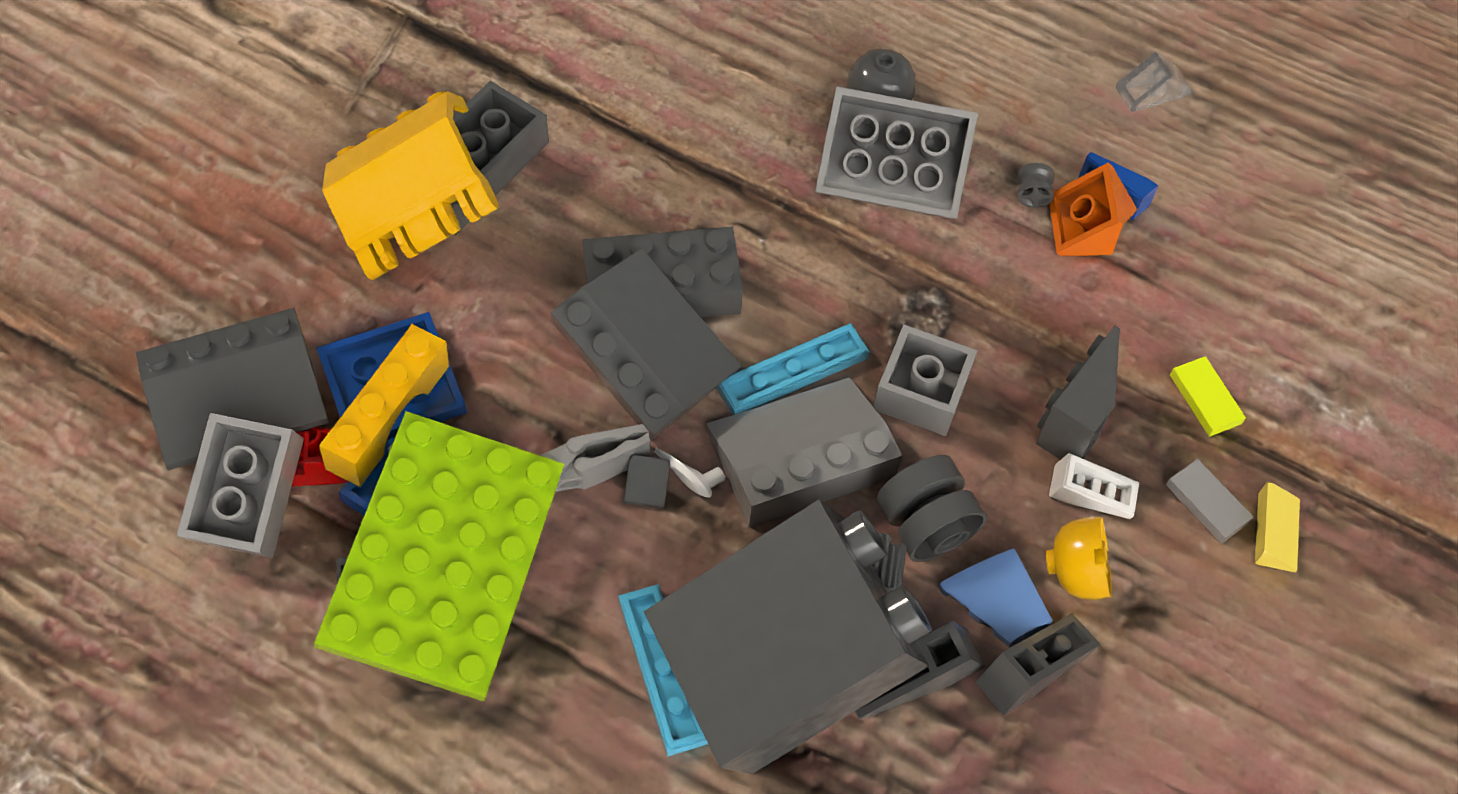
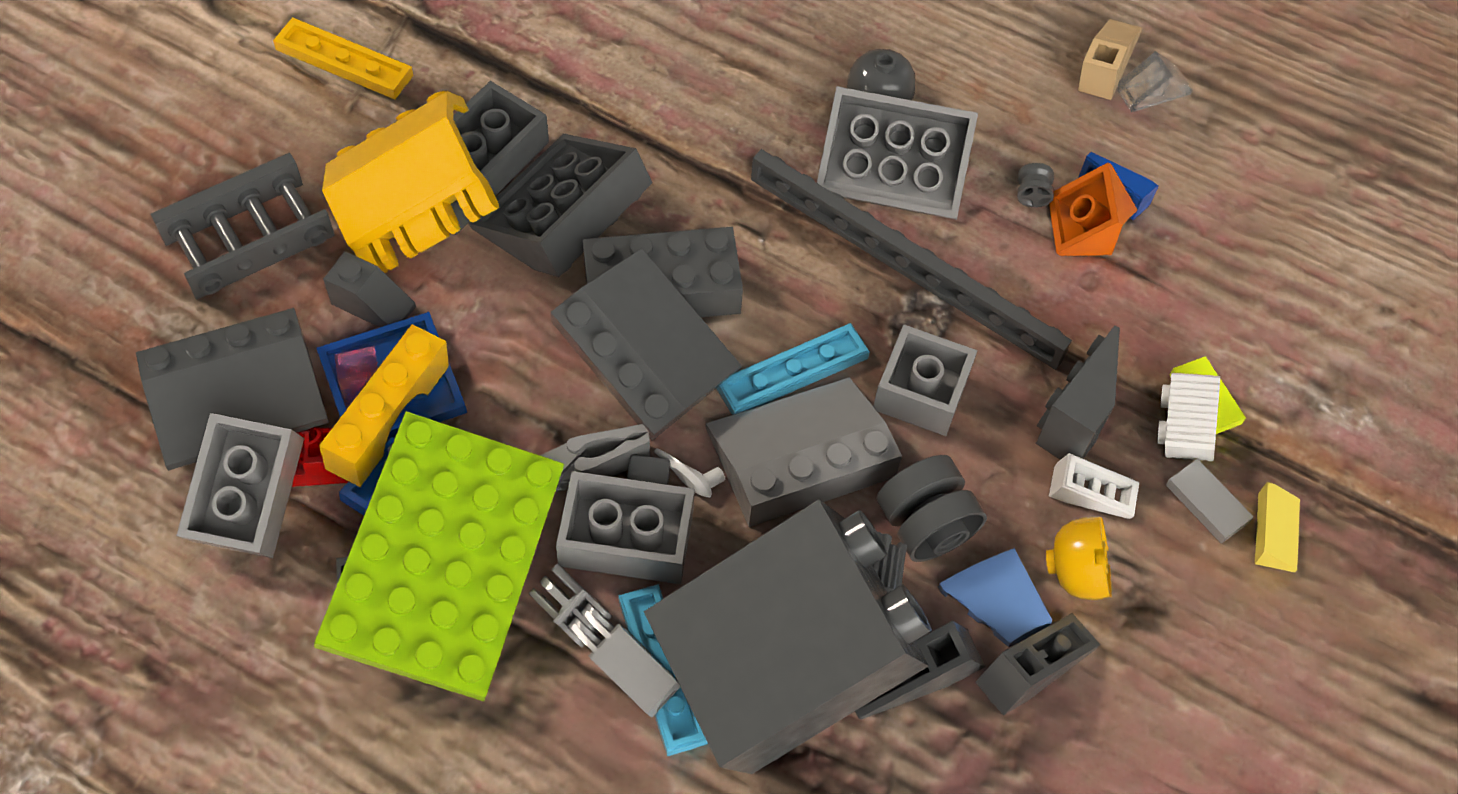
(233, 197): none -> dark grey fence
(343, 58): none -> yellow plate
(354, 371): none -> clear pink bracket
(366, 292): none -> dark grey slope
(564, 198): none -> dark grey slope
(618, 653): none -> light grey arm
(625, 527): none -> light grey brick
(911, 260): none -> dark grey plate
(1108, 58): none -> tan slope
(1191, 416): none -> white brick

